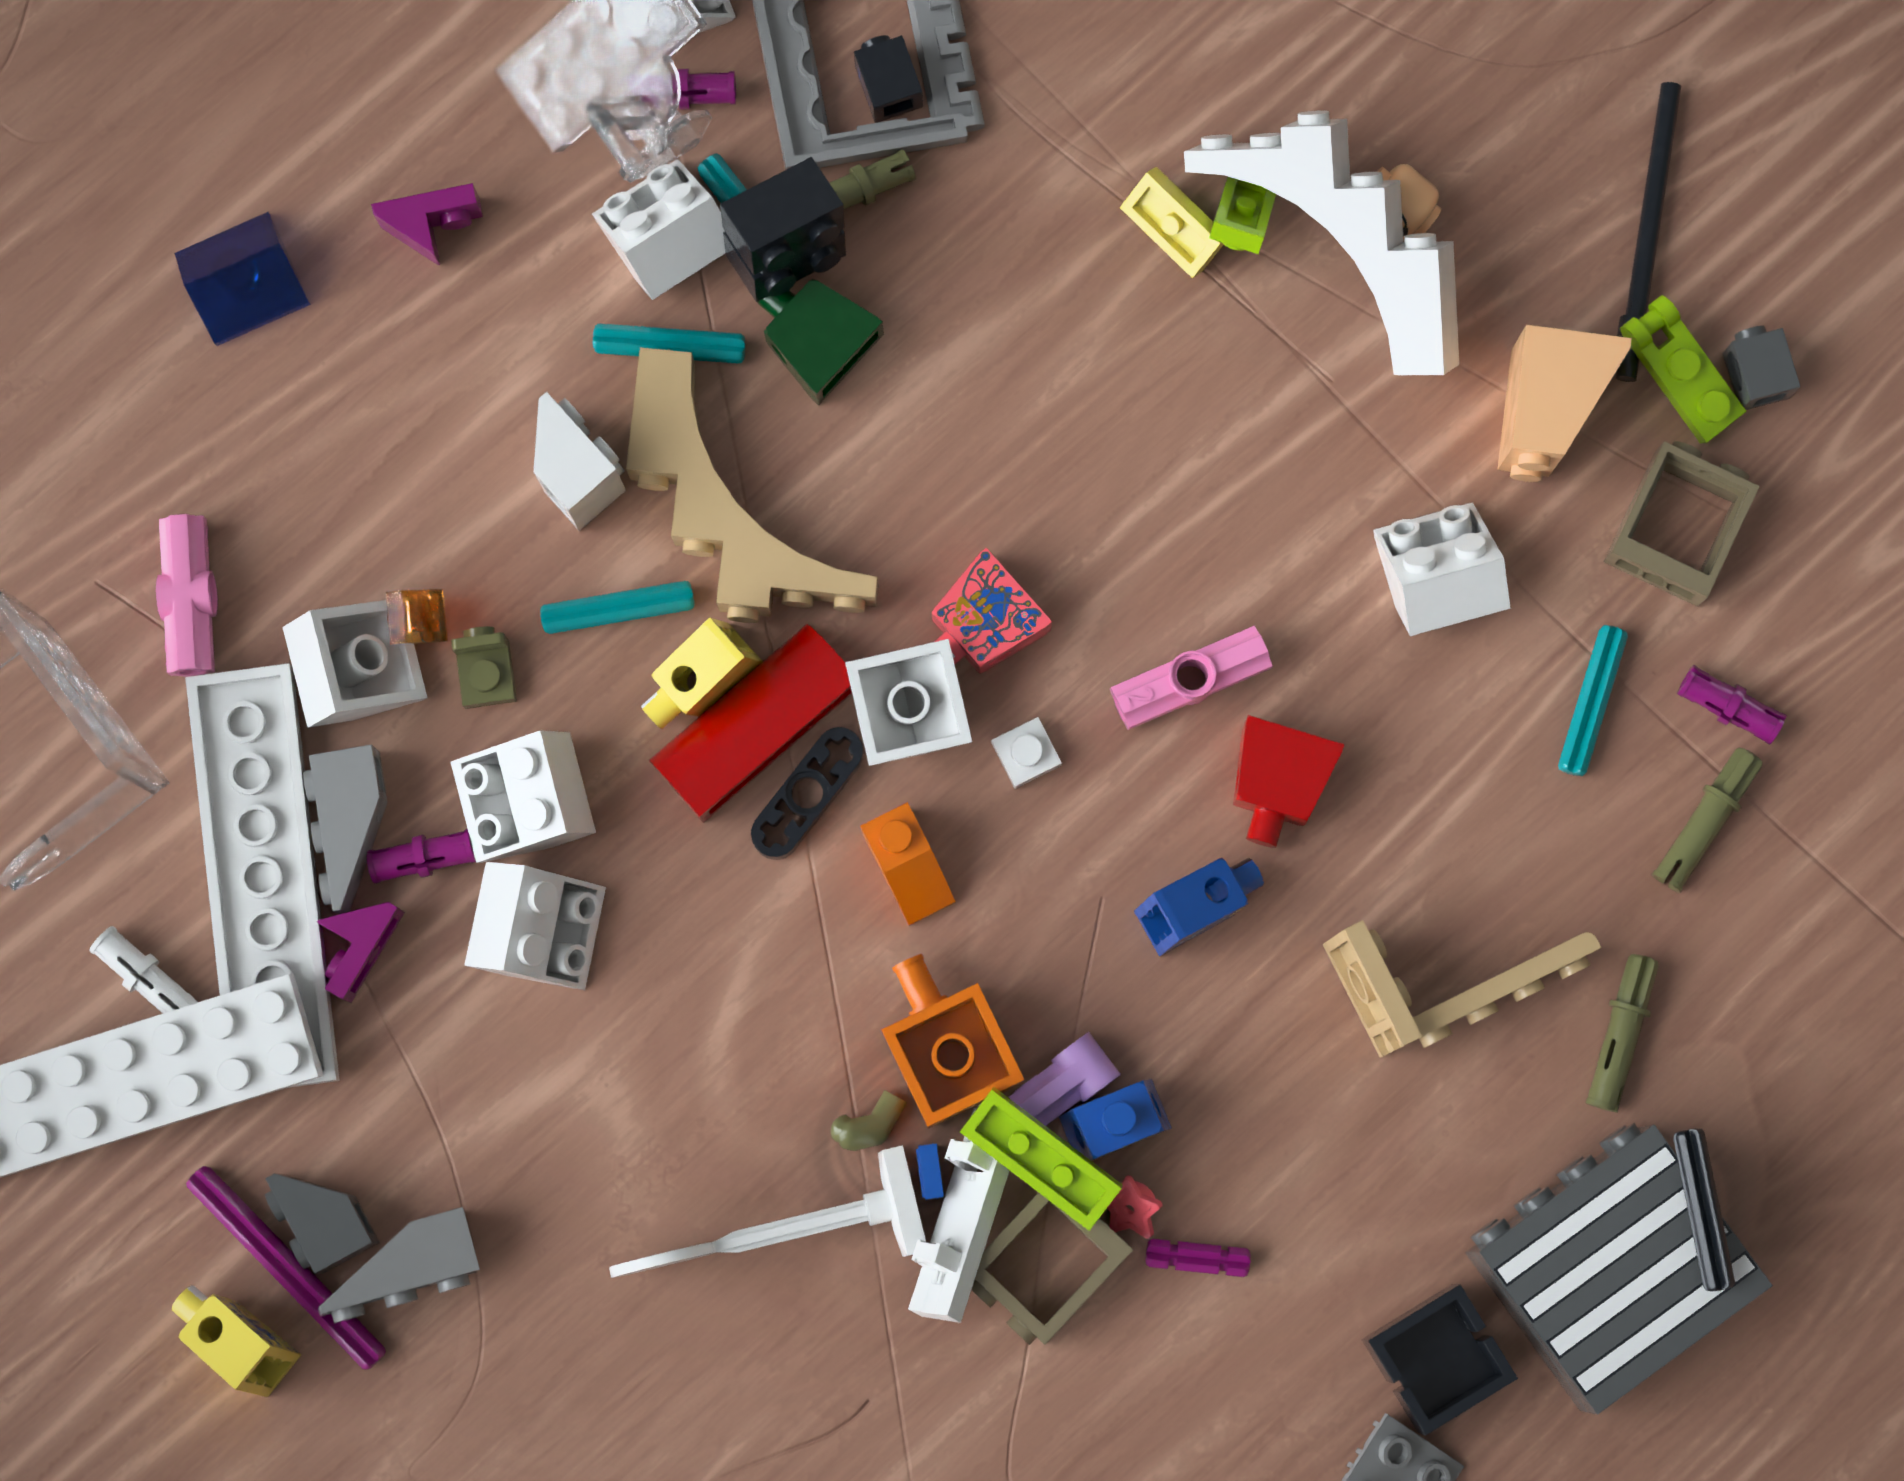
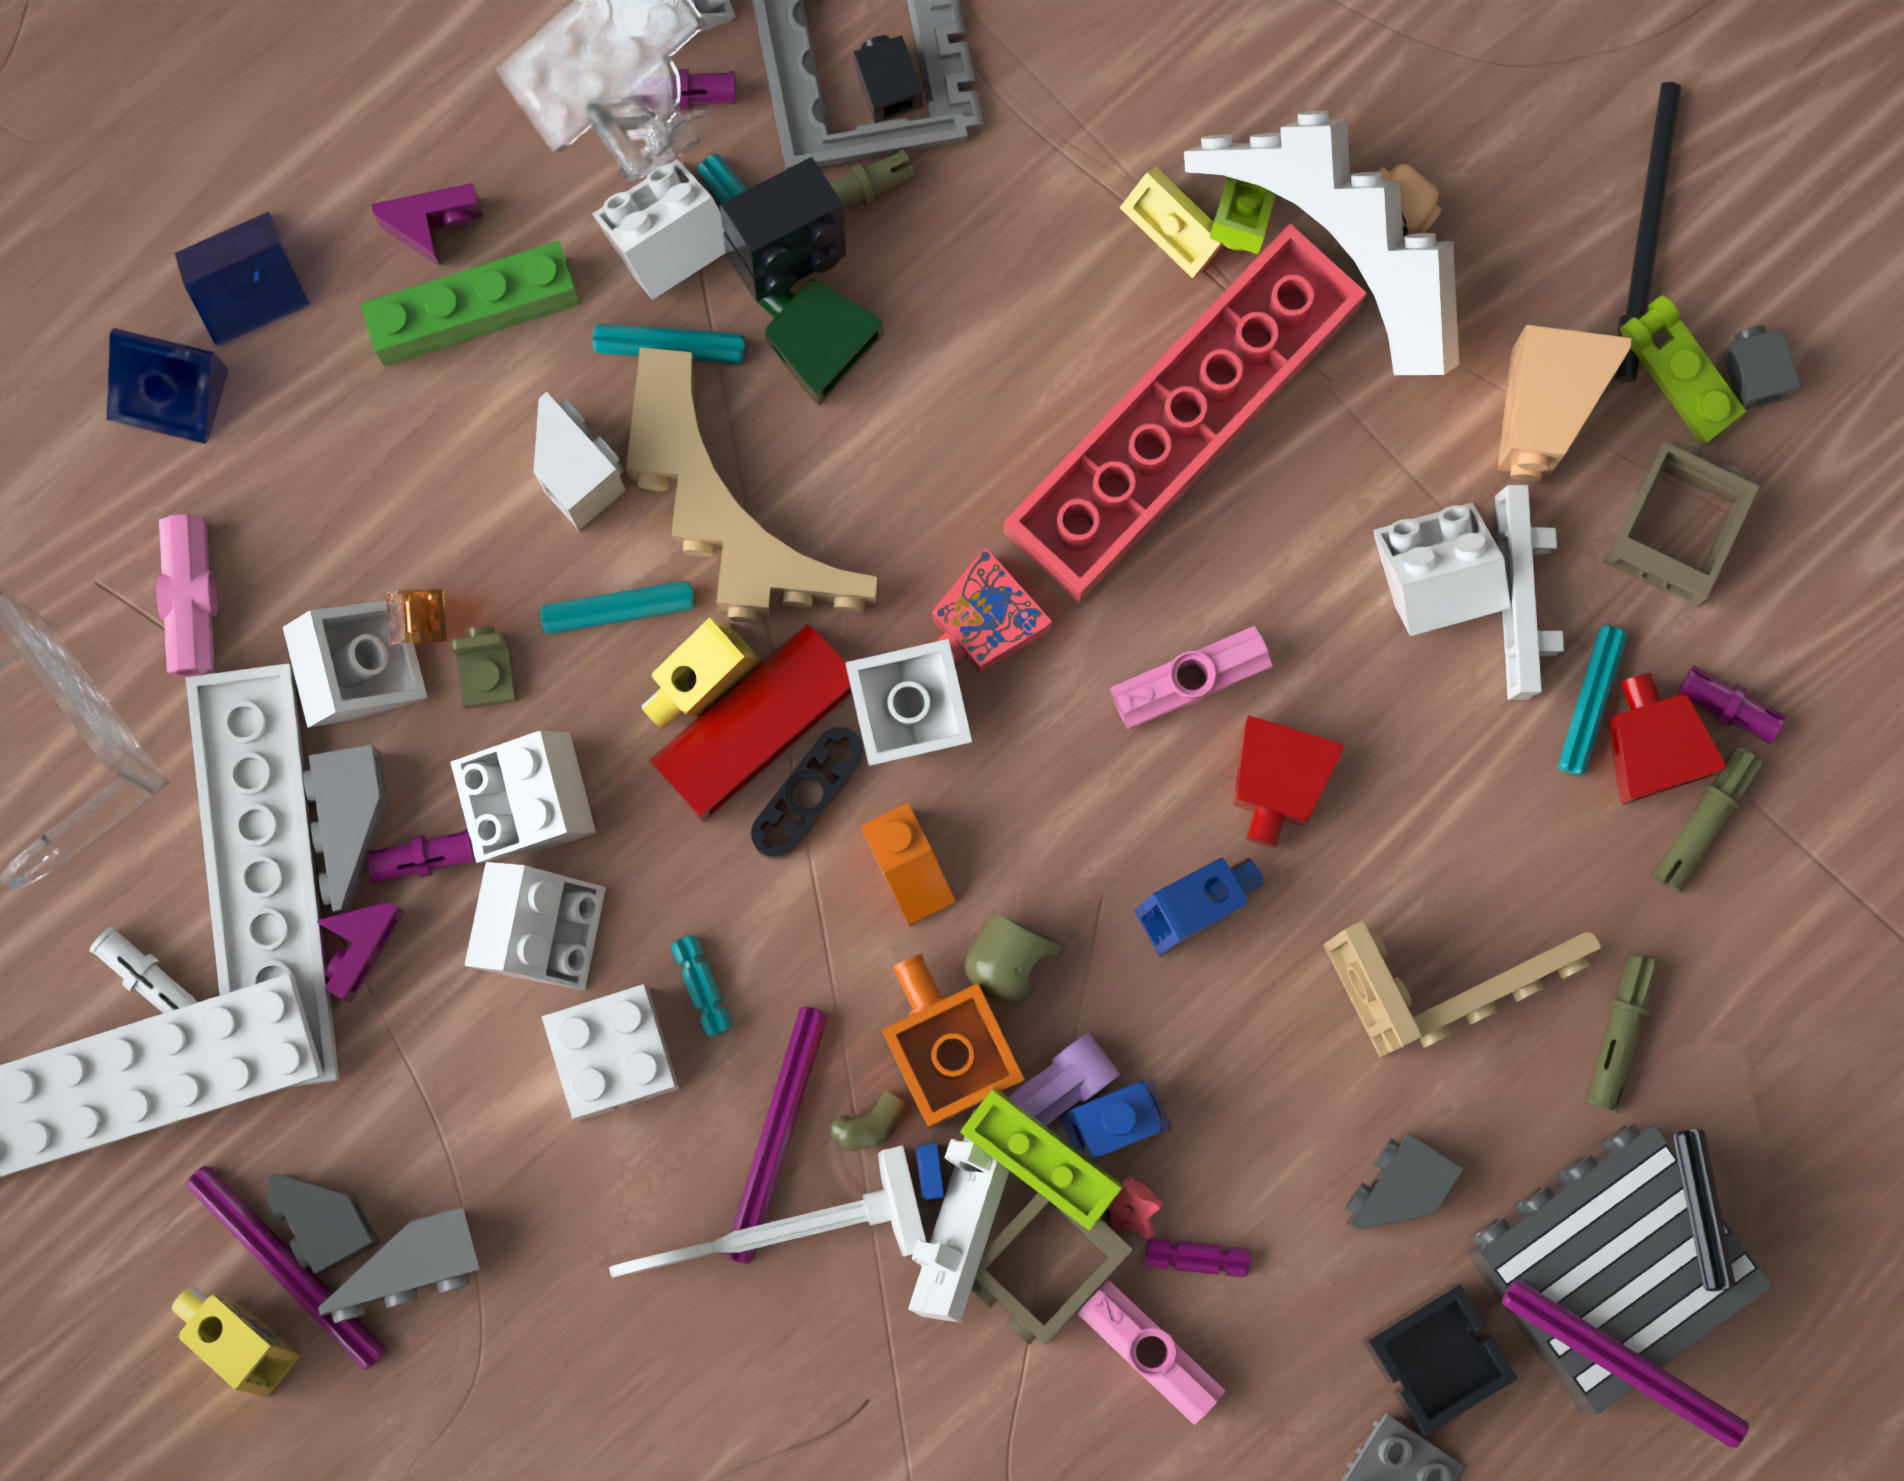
(163, 385): none -> clear blue slope
(470, 303): none -> bright green brick
(610, 1053): none -> white brick
(701, 985): none -> teal axle
(779, 1124): none -> magenta axle
(1005, 956): none -> olive helmet
(1026, 752): white plate -> none
(1176, 1377): none -> bright pink piece
(1184, 413): none -> coral brick
(1406, 1188): none -> dark grey slope
(1521, 638): none -> white hinge
(1625, 1364): none -> magenta axle
(1659, 743): none -> red torso

